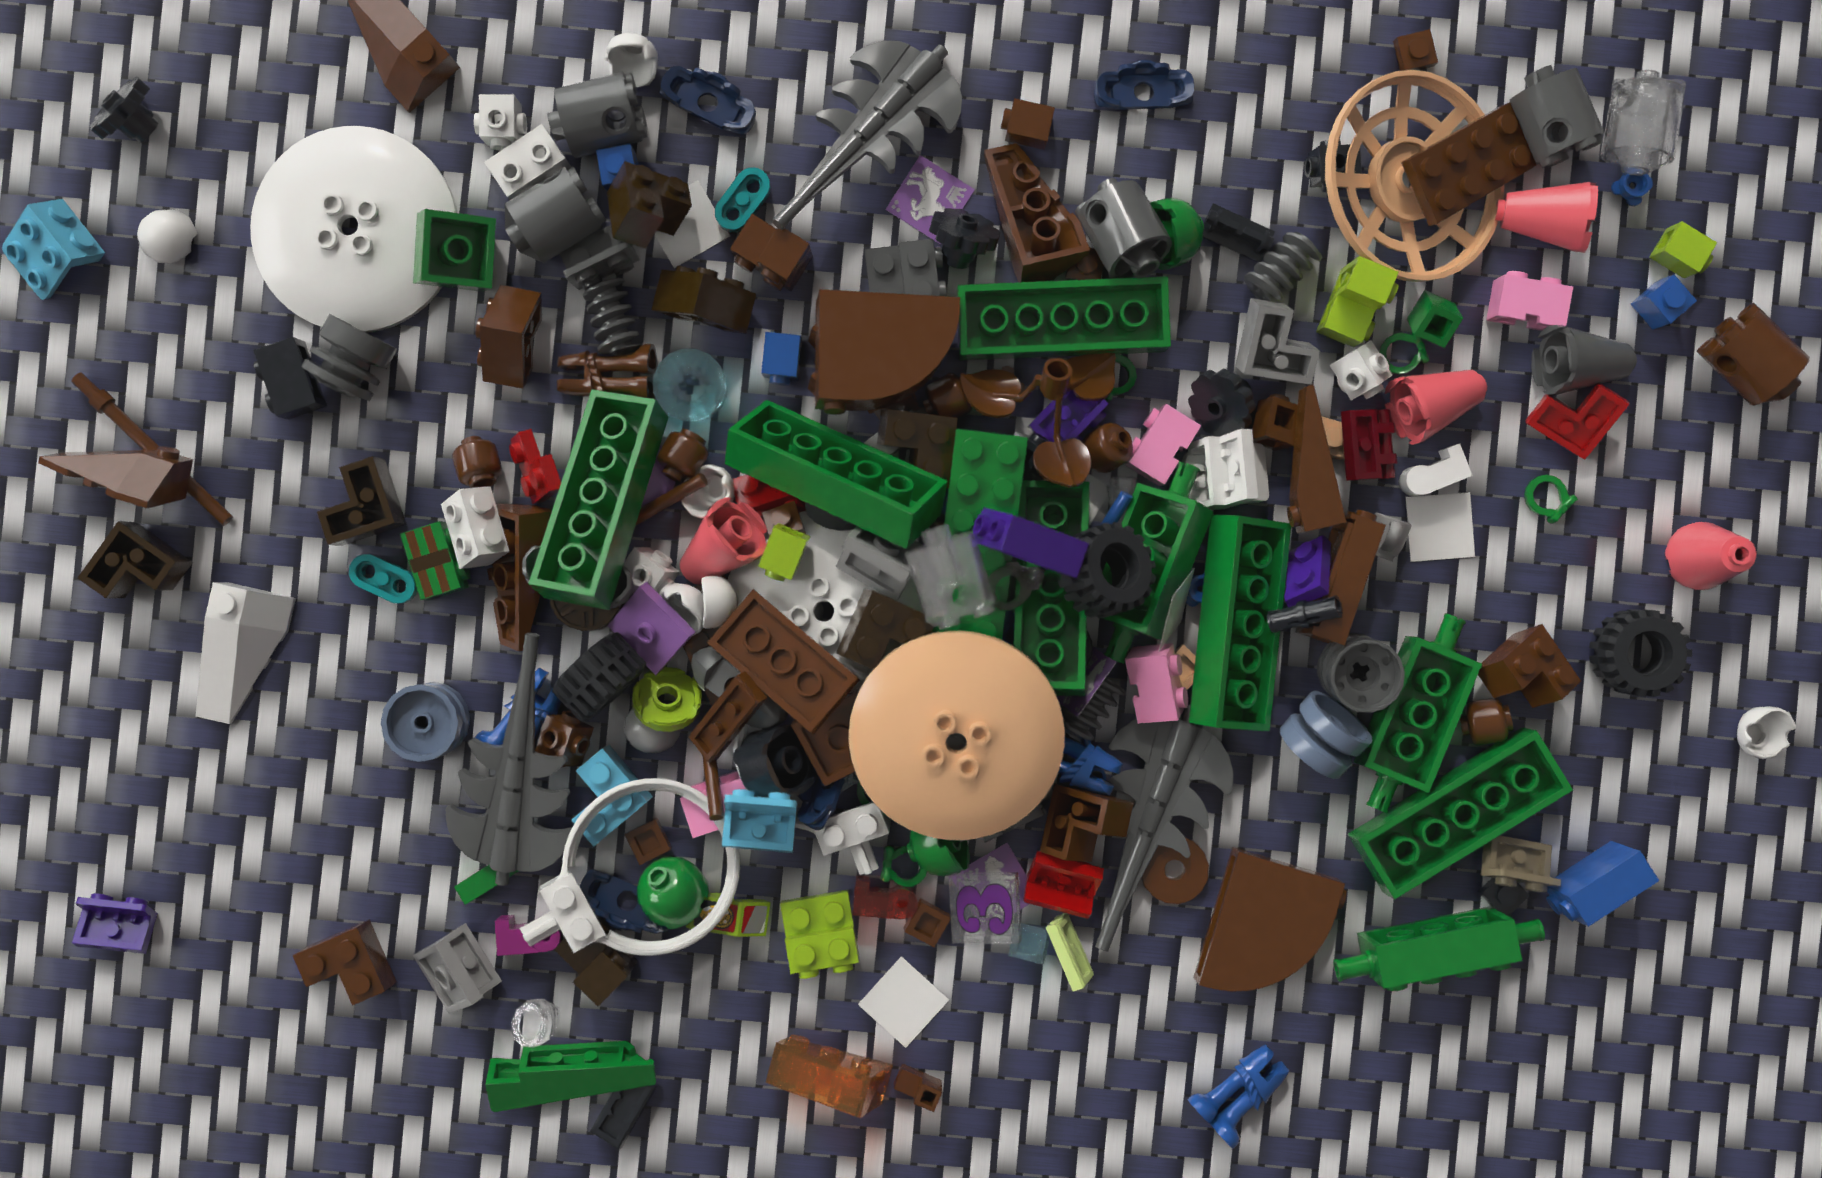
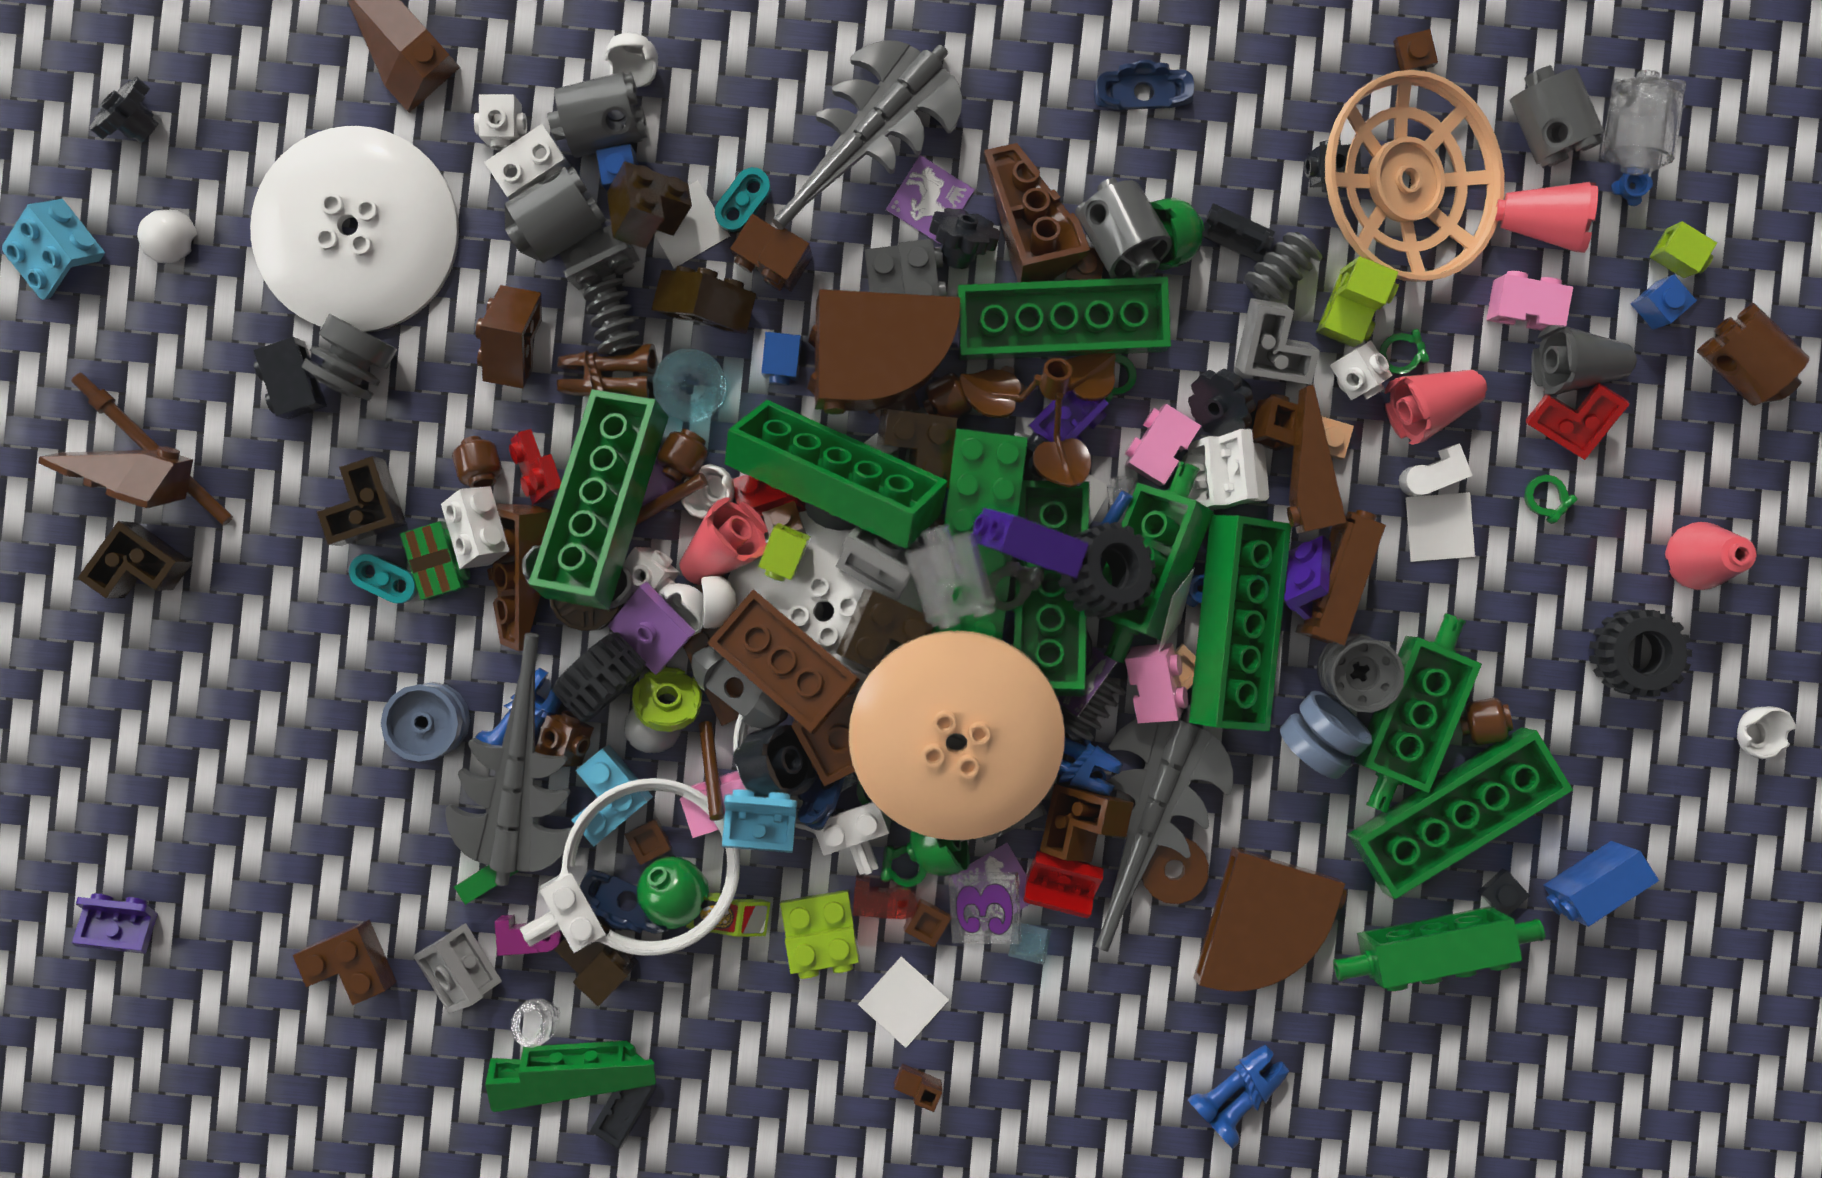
(237, 644): white wedge -> none
(454, 250): green brick -> none
(686, 87): dark blue piece -> none
(727, 717): reddish brown tile -> none
(829, 1075): clear orange wedge -> none
(1028, 123): reddish brown brick -> none
(1070, 951): yellowish green tile -> none
(1108, 447): reddish brown head -> none
(1304, 614): black pin -> none
(1368, 444): dark red plate -> none
(1393, 536): light grey piece -> none
(1434, 318): green brick -> none
(1469, 164): reddish brown plate -> none
(1519, 861): dark tan bracket -> none
(1529, 664): reddish brown brick -> none

